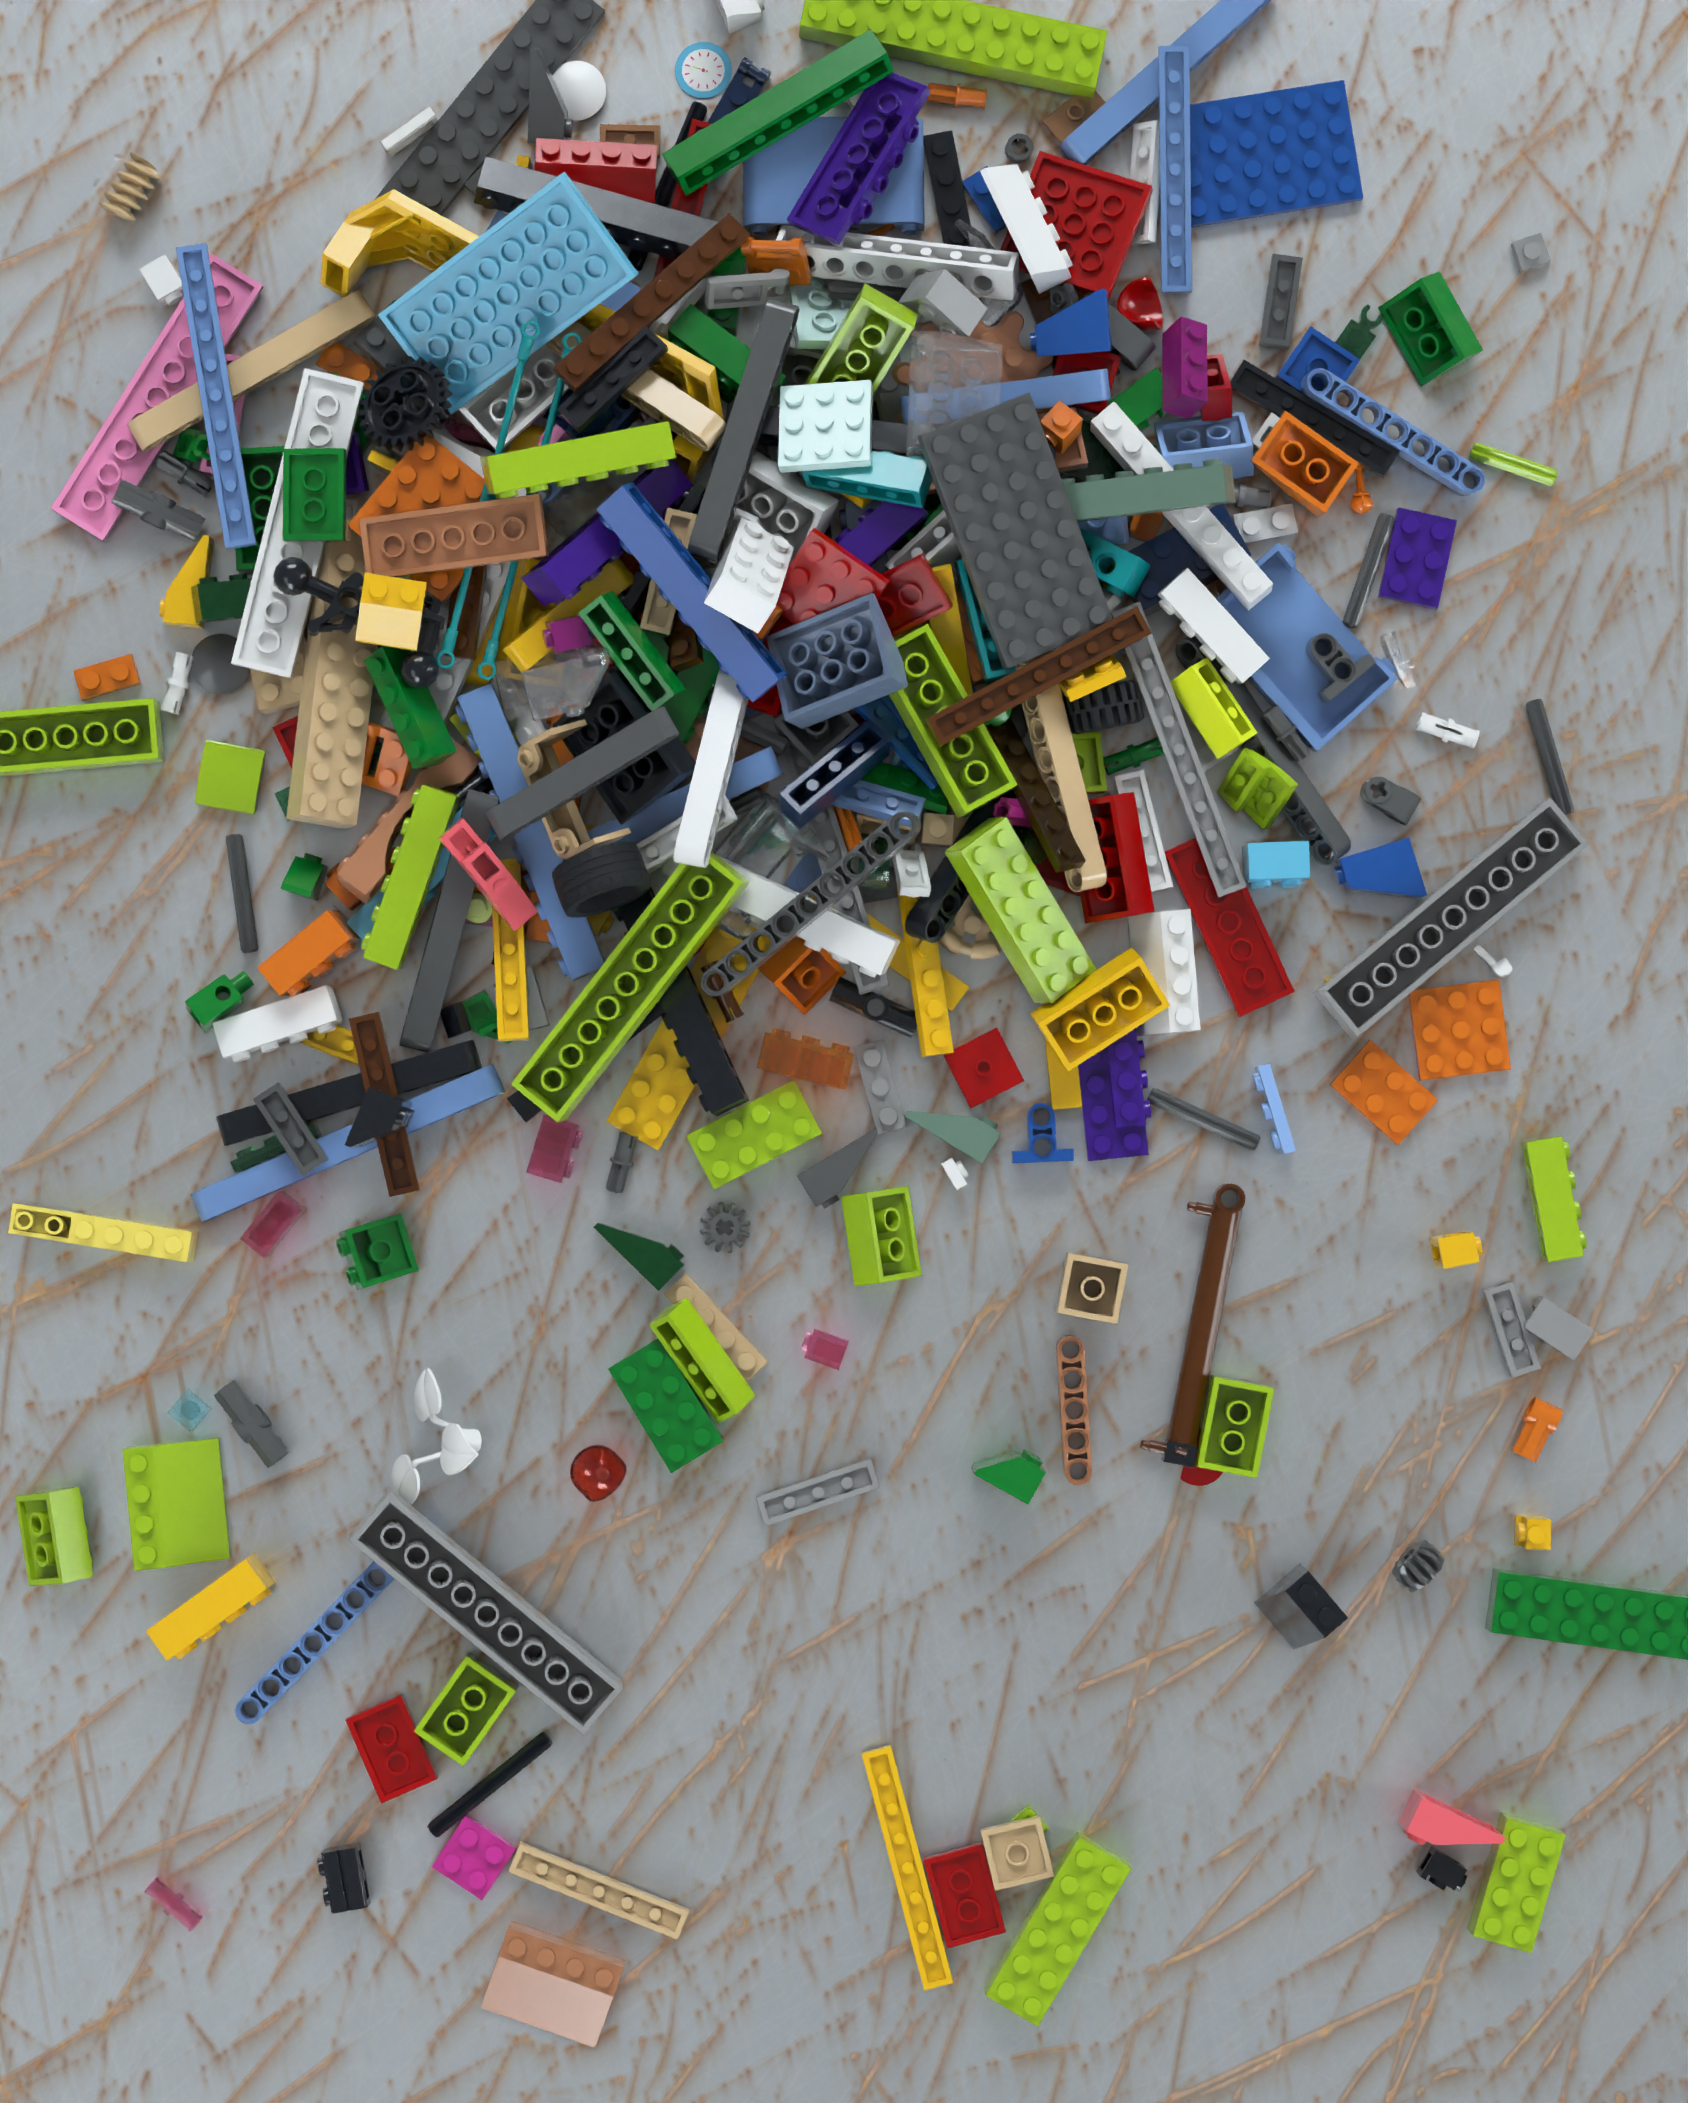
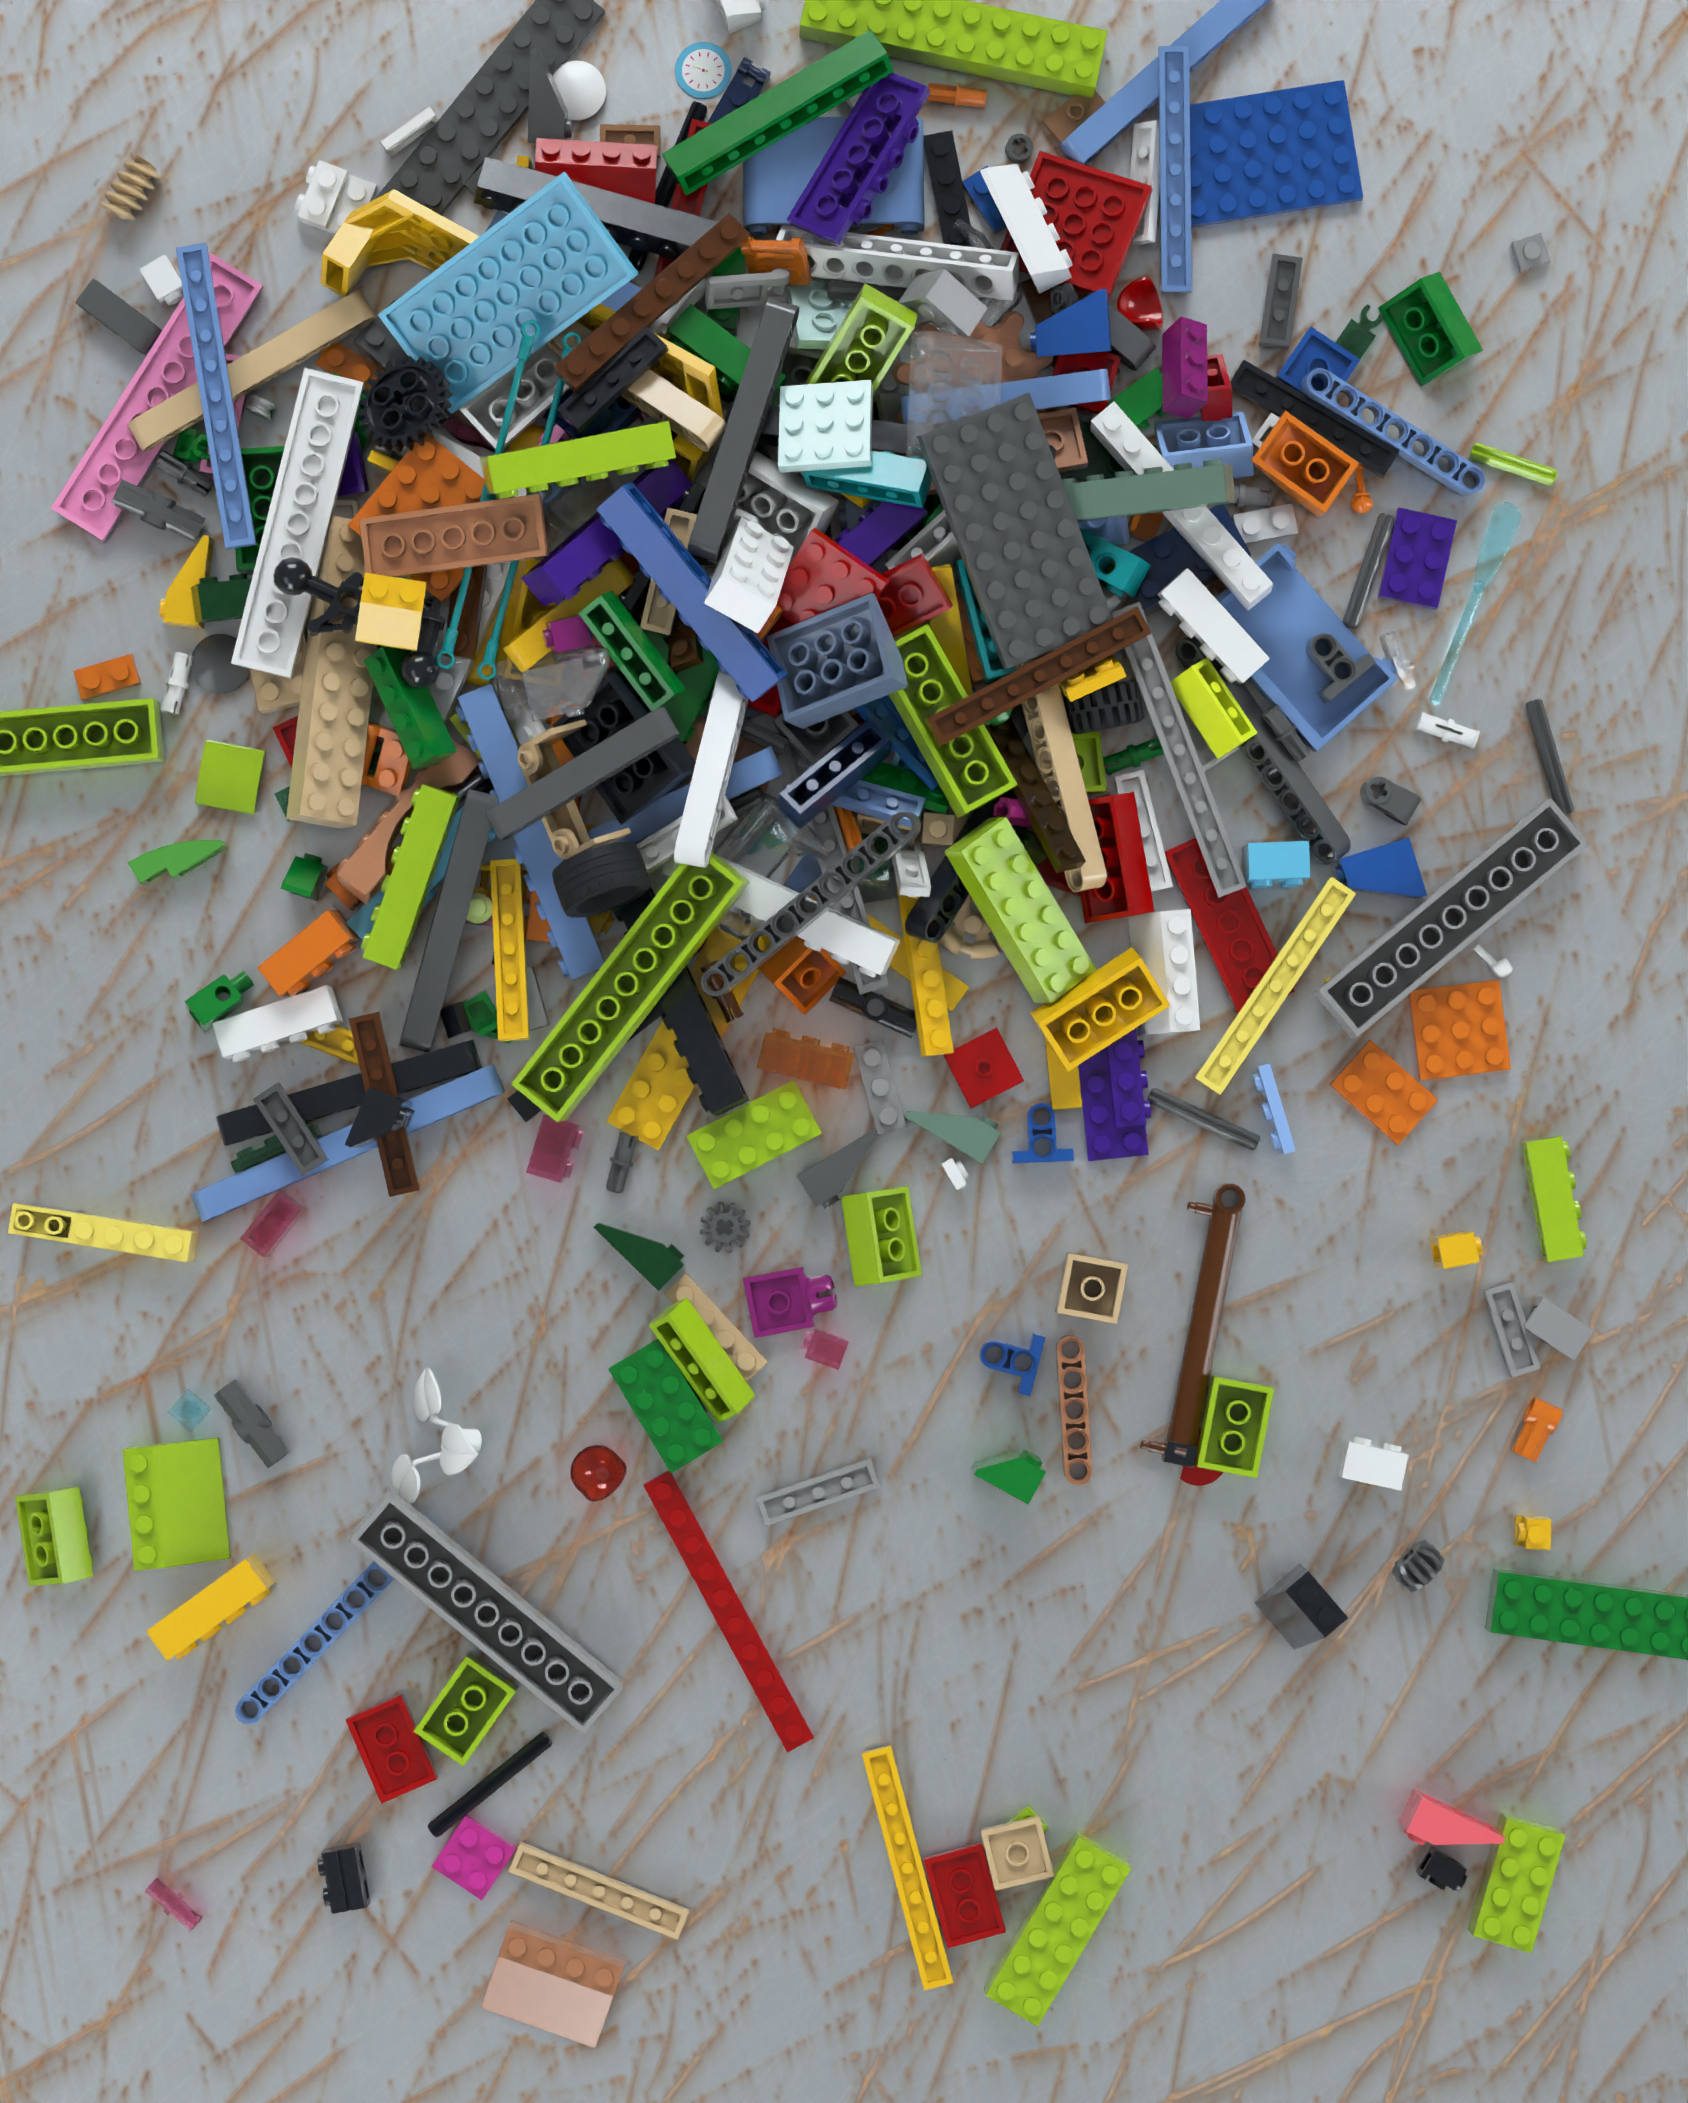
(118, 316): none -> dark grey beam
(175, 858): none -> bright green slope
(241, 893): dark grey axle -> none
(260, 407): none -> white bush
(314, 495): green plate -> none
(332, 196): none -> white plate
(377, 1252): green plate -> none
(488, 874): coral slope -> none
(728, 1611): none -> red plate
(786, 1300): none -> magenta plate
(1009, 1353): none -> blue tile
(1061, 426): orange brick -> none
(1257, 787): lime slope -> none
(1275, 985): none -> light yellow plate
(1373, 1464): none -> white brick
(1494, 548): none -> clear light blue piece

